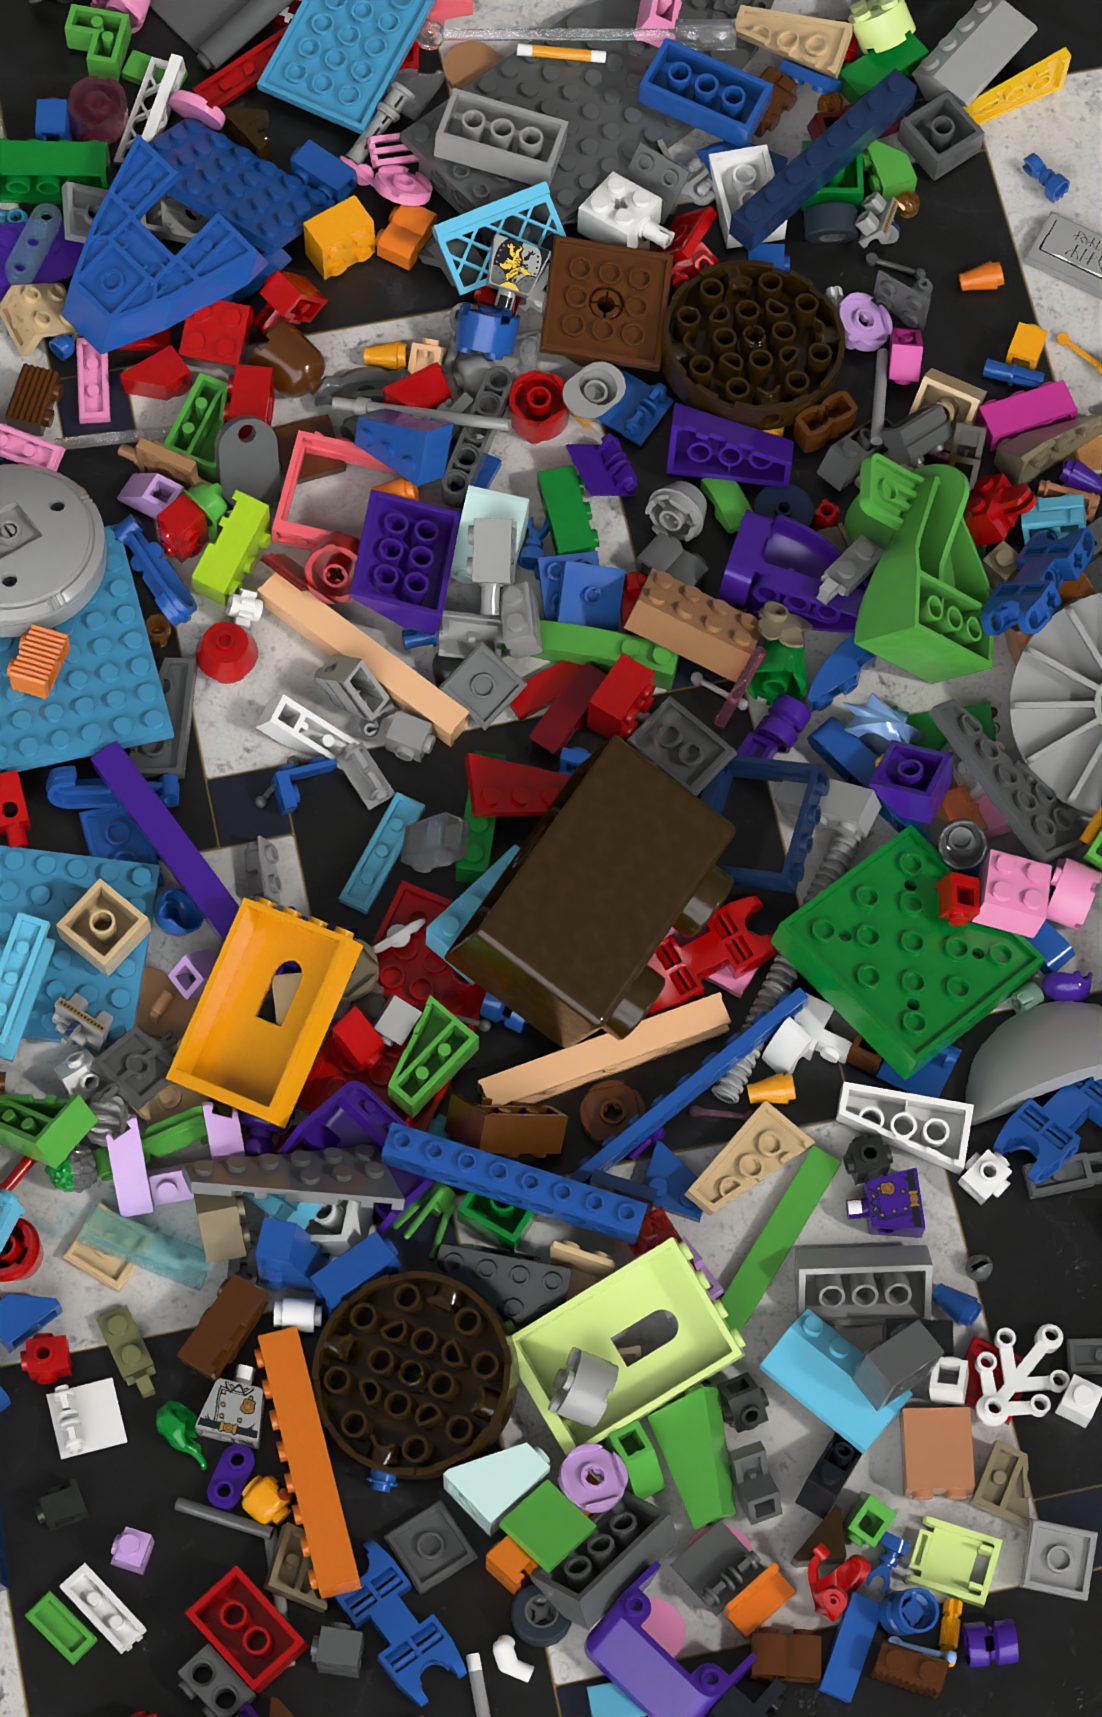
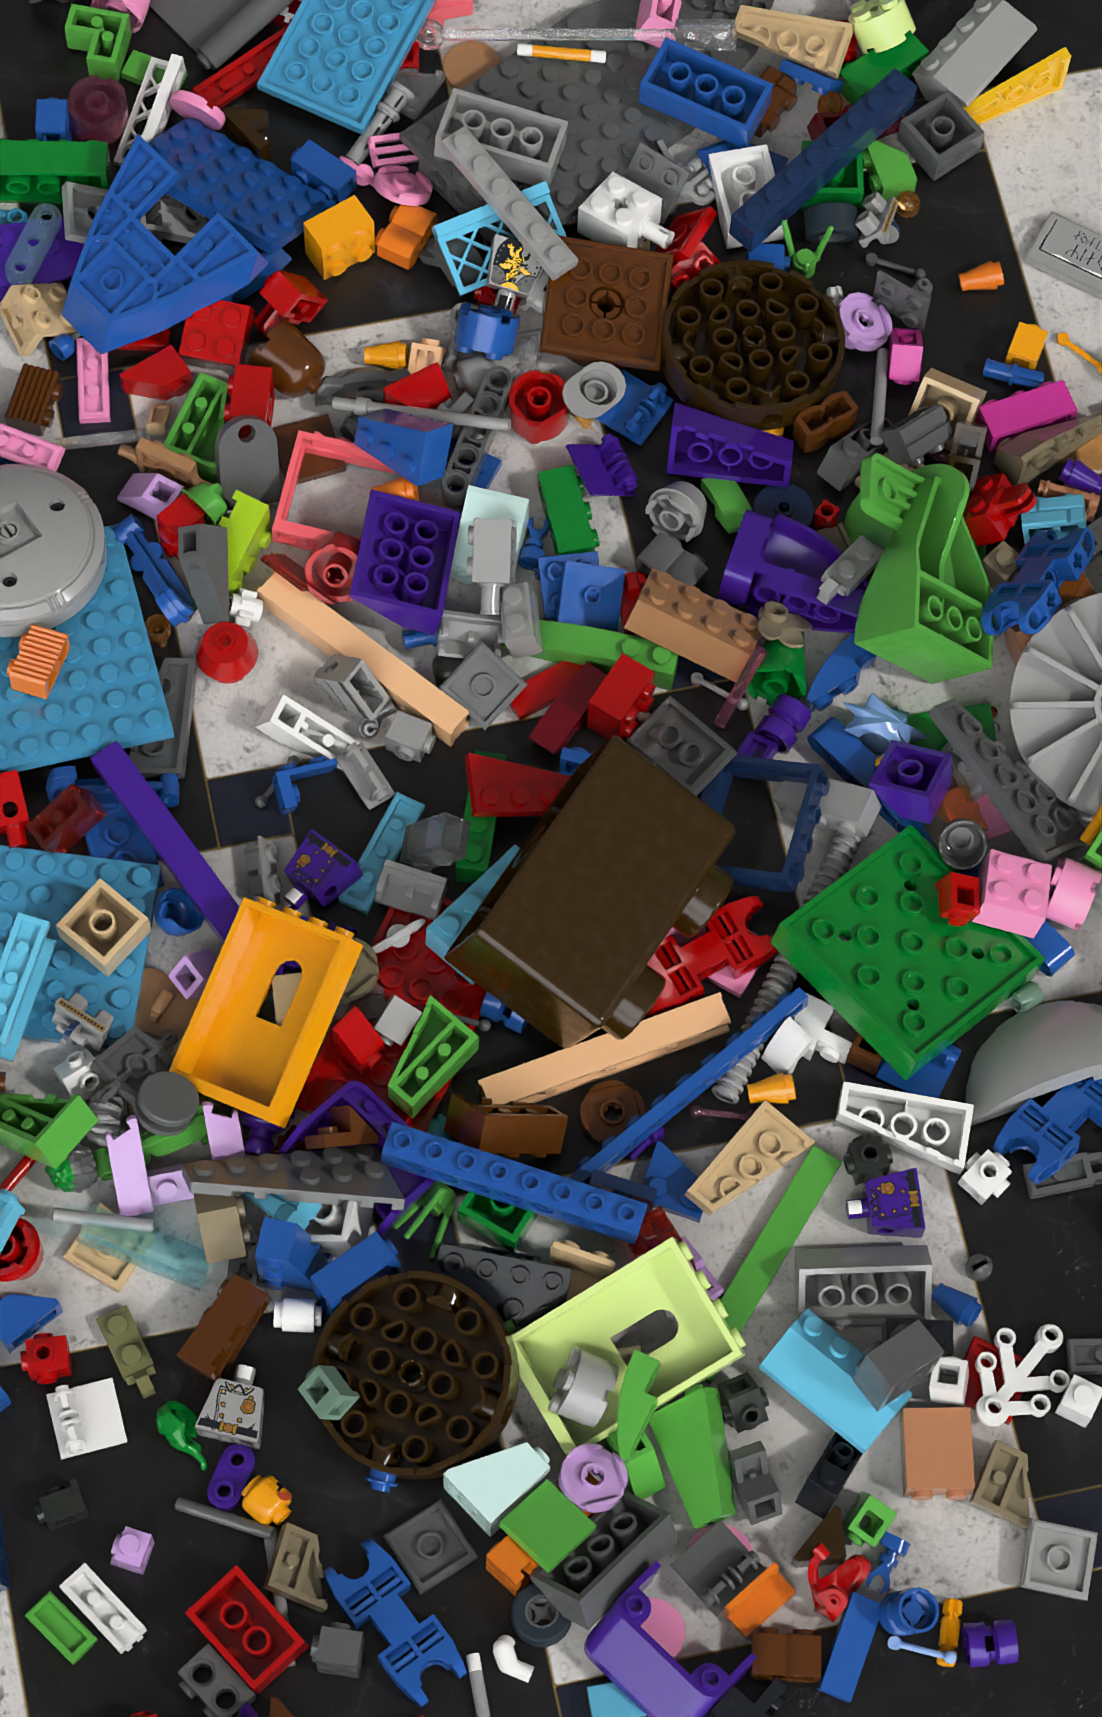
(66, 819): none -> clear red brick
(102, 1220): none -> light grey bar
(158, 419): none -> tan piece
(166, 1103): none -> dark grey head
(205, 566): none -> dark grey slope
(309, 1463): orange brick -> none
(319, 872): none -> dark purple torso
(327, 1392): none -> sand green brick
(345, 1130): none -> reddish brown slope
(411, 890): none -> light grey hinge
(509, 203): none -> light grey plate
(635, 1403): none -> bright green slope
(805, 260): none -> bright green plant
(910, 1669): reddish brown brick -> none
(947, 1561): yellowish green container -> none
(1054, 184): blue piece -> none
(1067, 986): dark purple hair -> none

